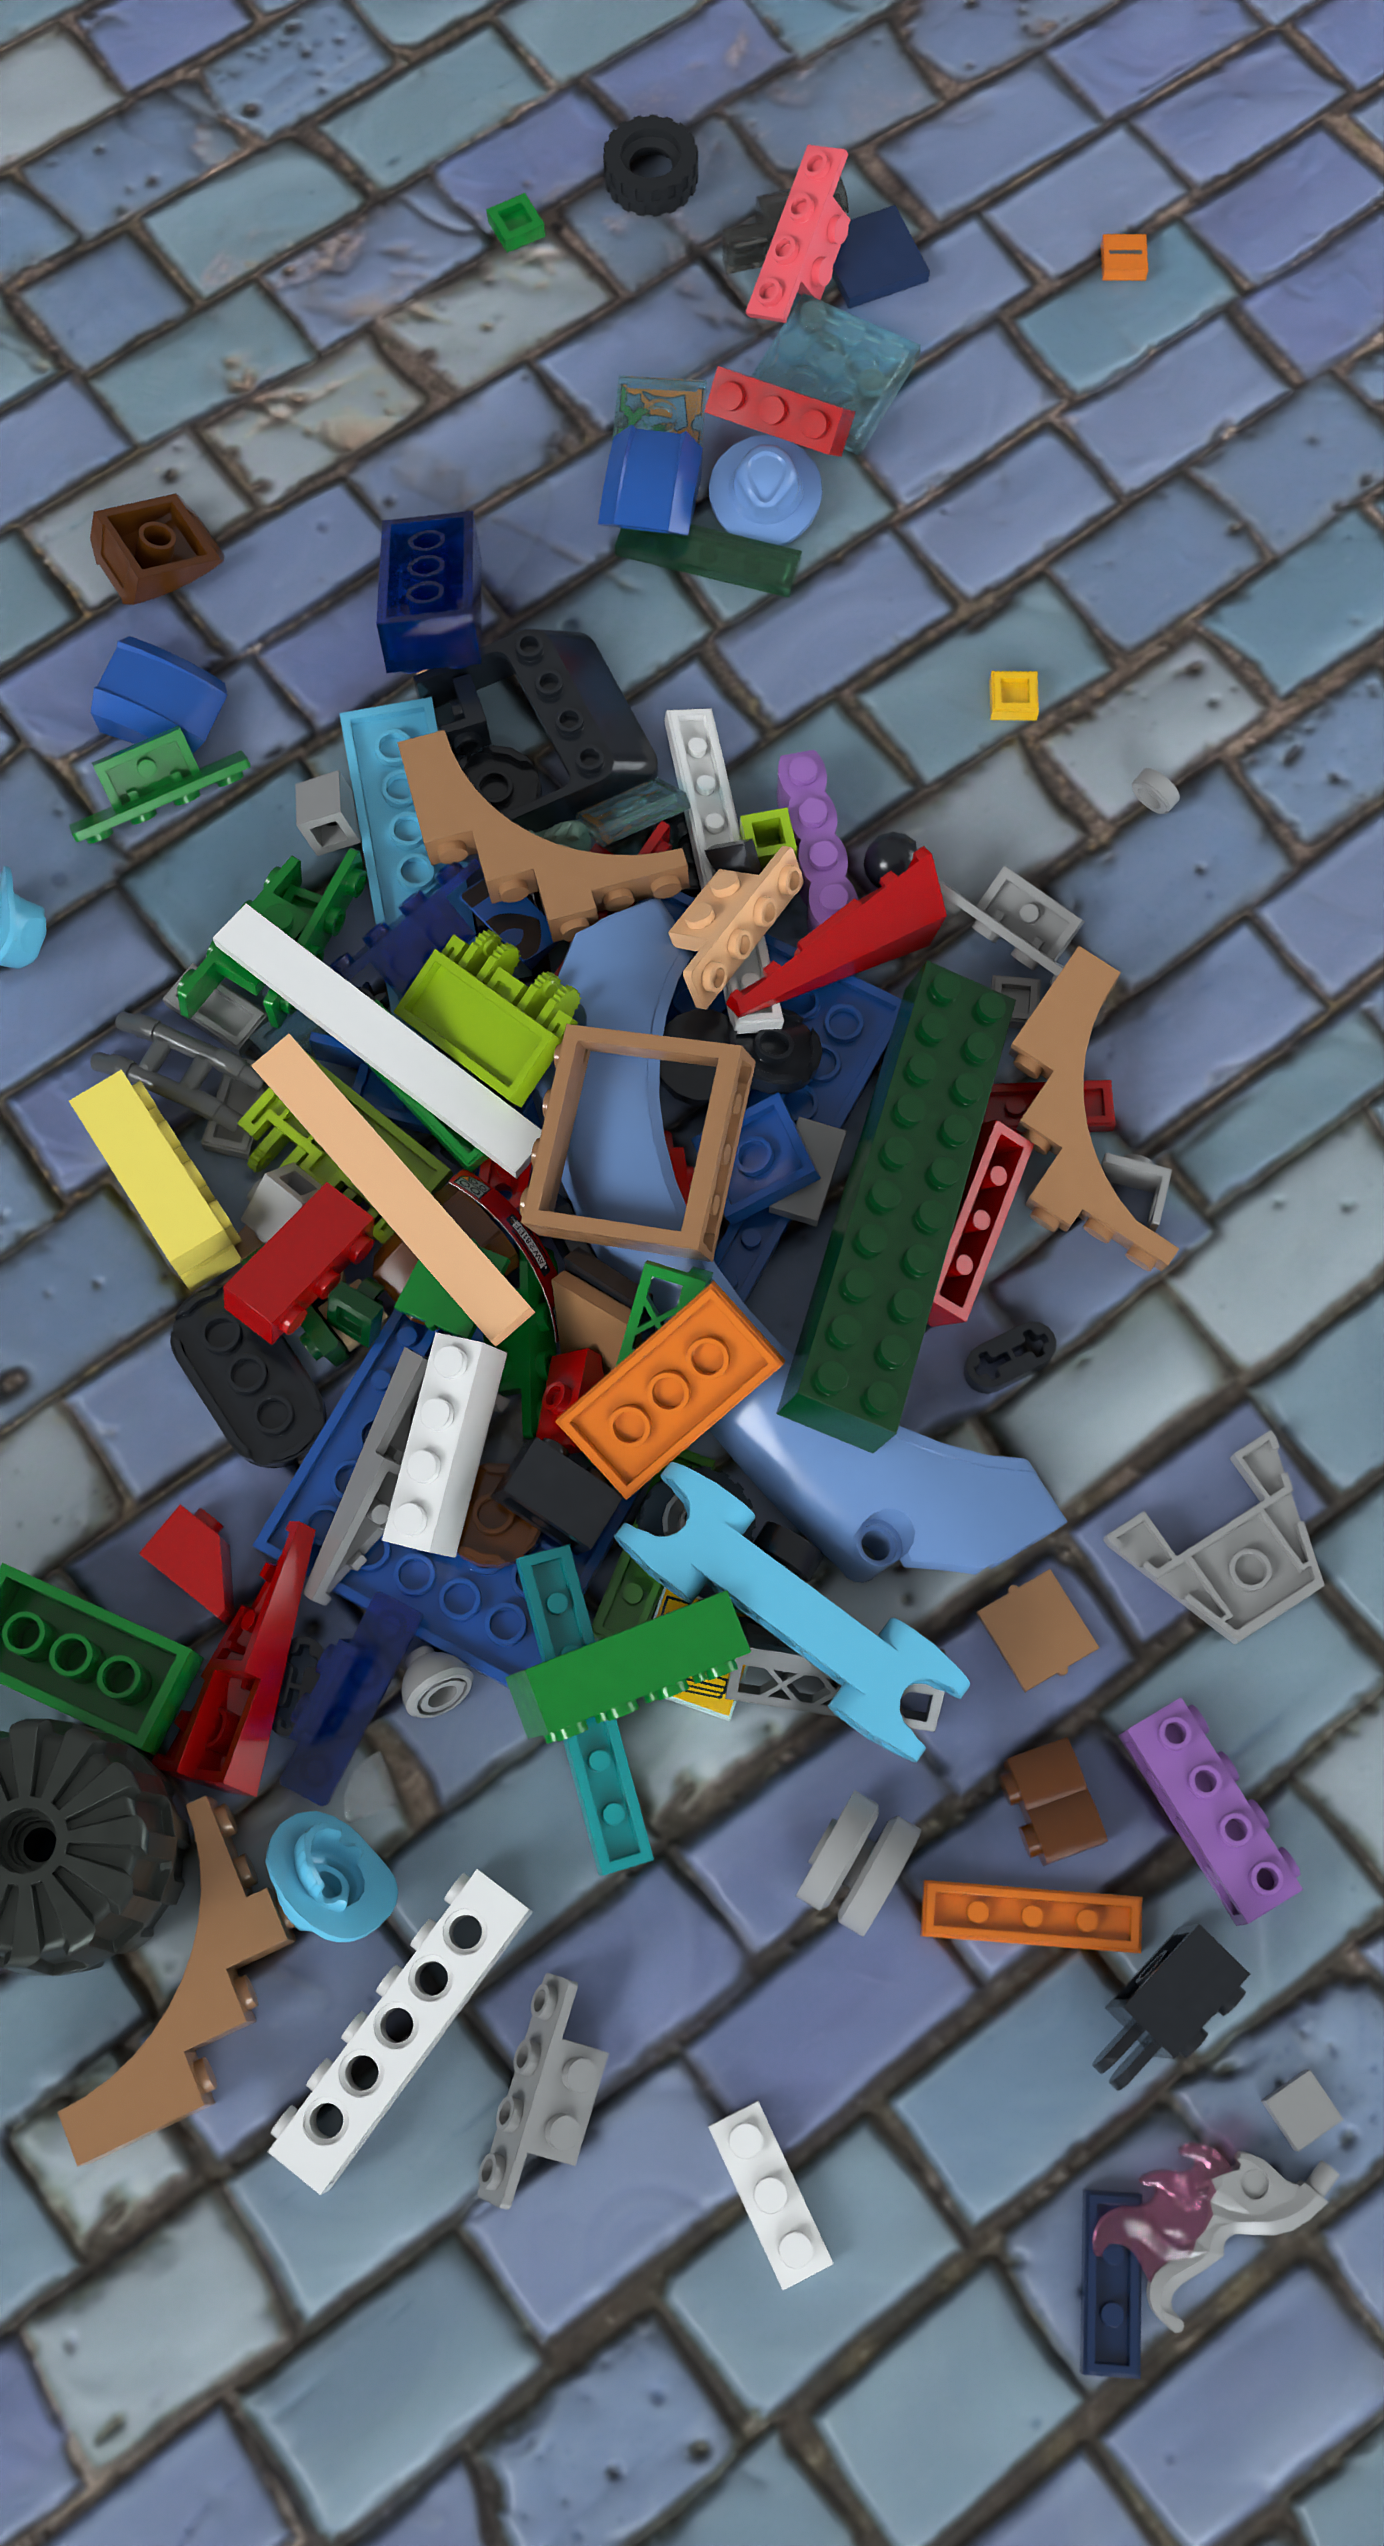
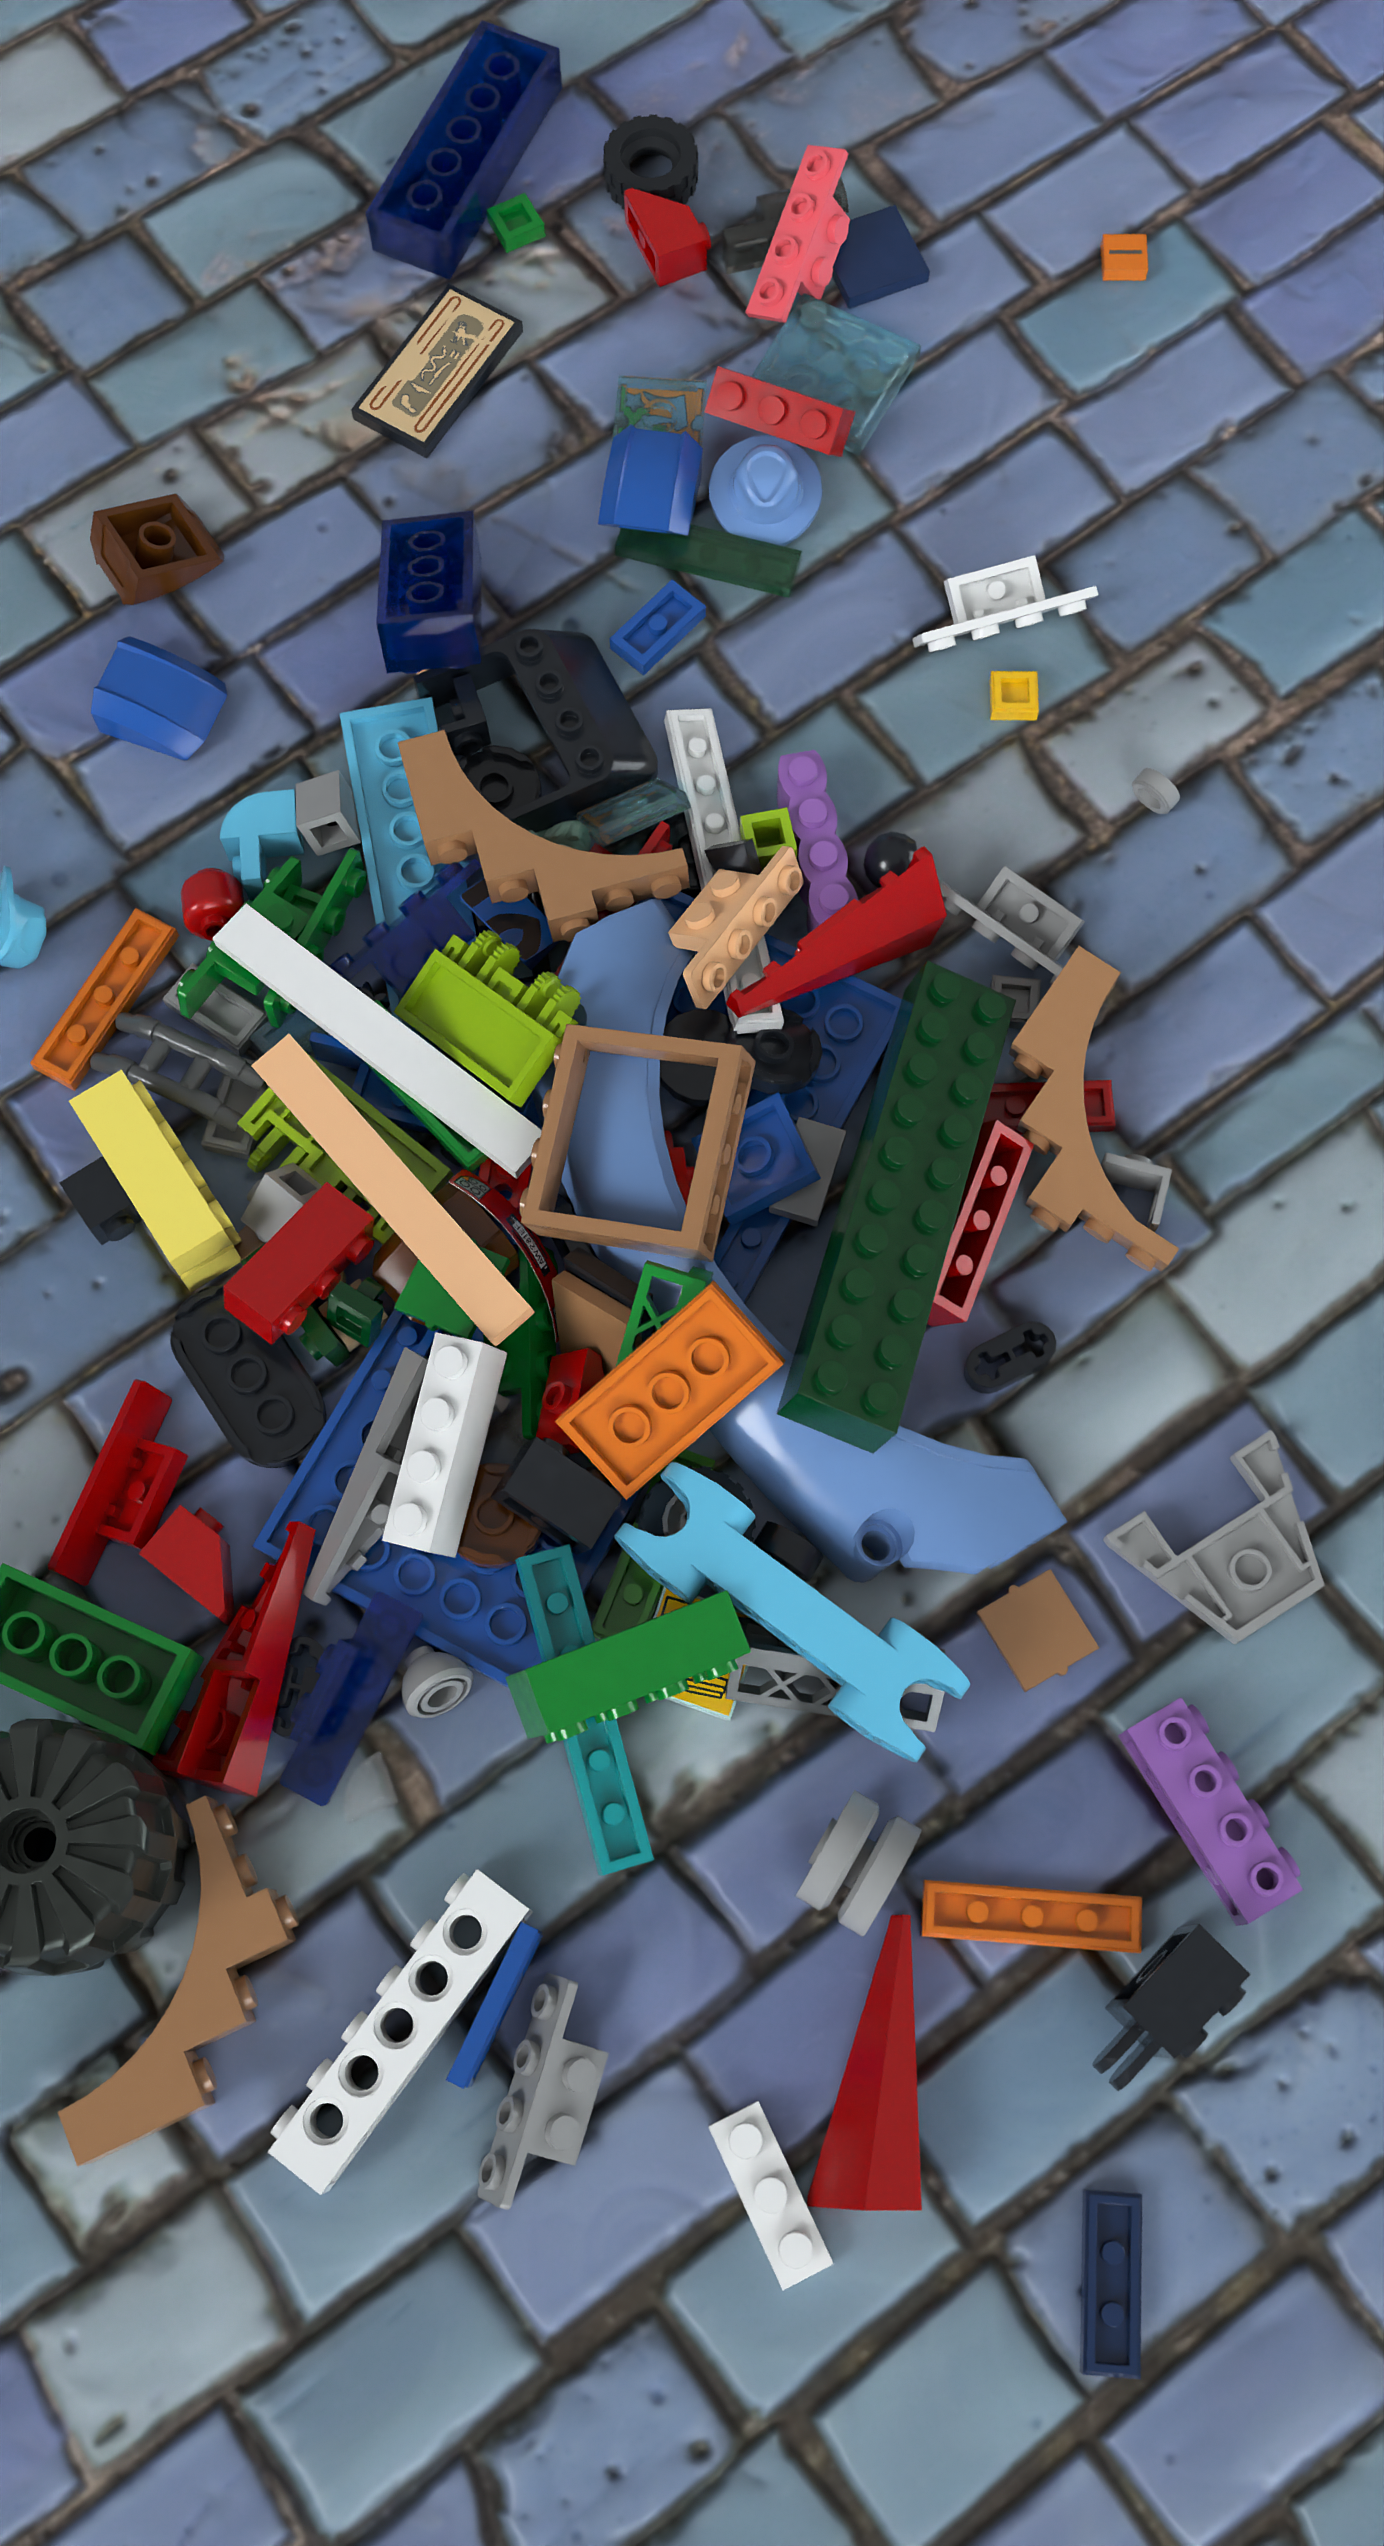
(101, 1202): none -> black brick
(106, 993): none -> orange tile
(124, 1488): none -> red bracket
(150, 777): green bracket -> none
(210, 901): none -> red head
(260, 829): none -> medium azure brick
(329, 1877): medium azure hat -> none
(437, 370): none -> tile
(464, 150): none -> clear blue brick
(495, 2006): none -> blue tile
(657, 627): none -> blue plate
(666, 236): none -> red slope
(873, 2133): none -> red wedge
(997, 596): none -> white bracket
(1053, 1801): reddish brown brick -> none
(1199, 2210): piece -> none
(1302, 2110): light grey tile -> none

